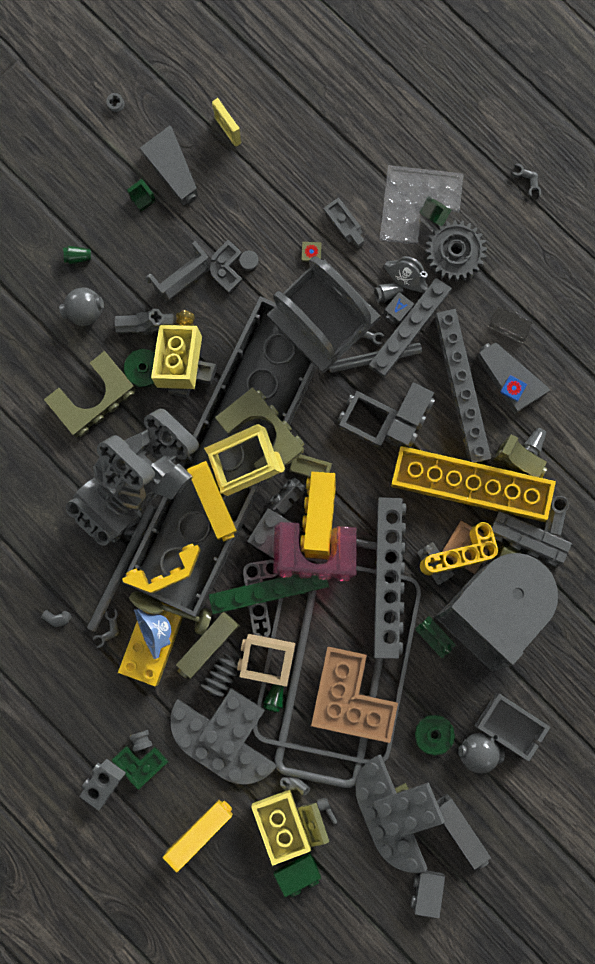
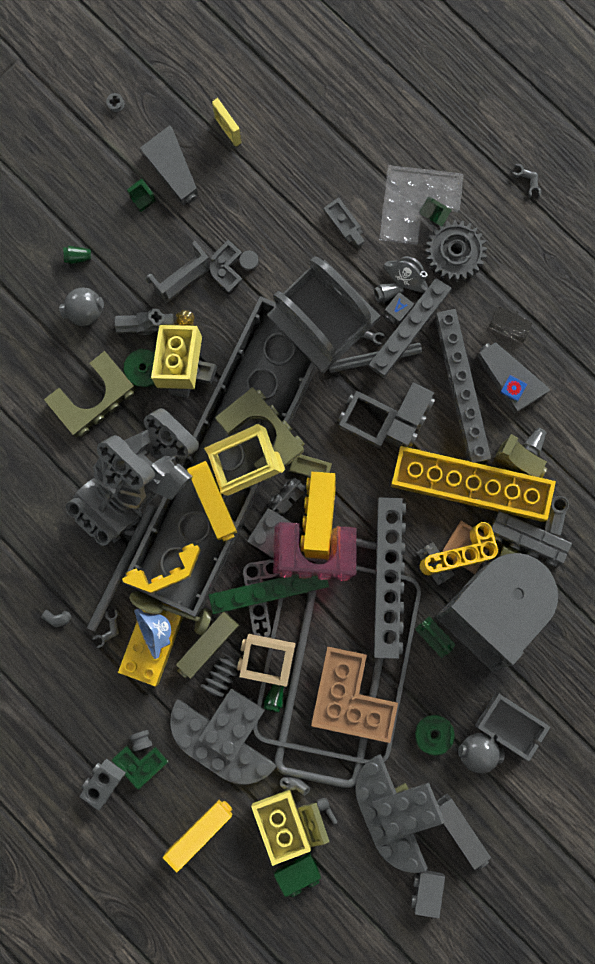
(310, 249): olive tile -> none

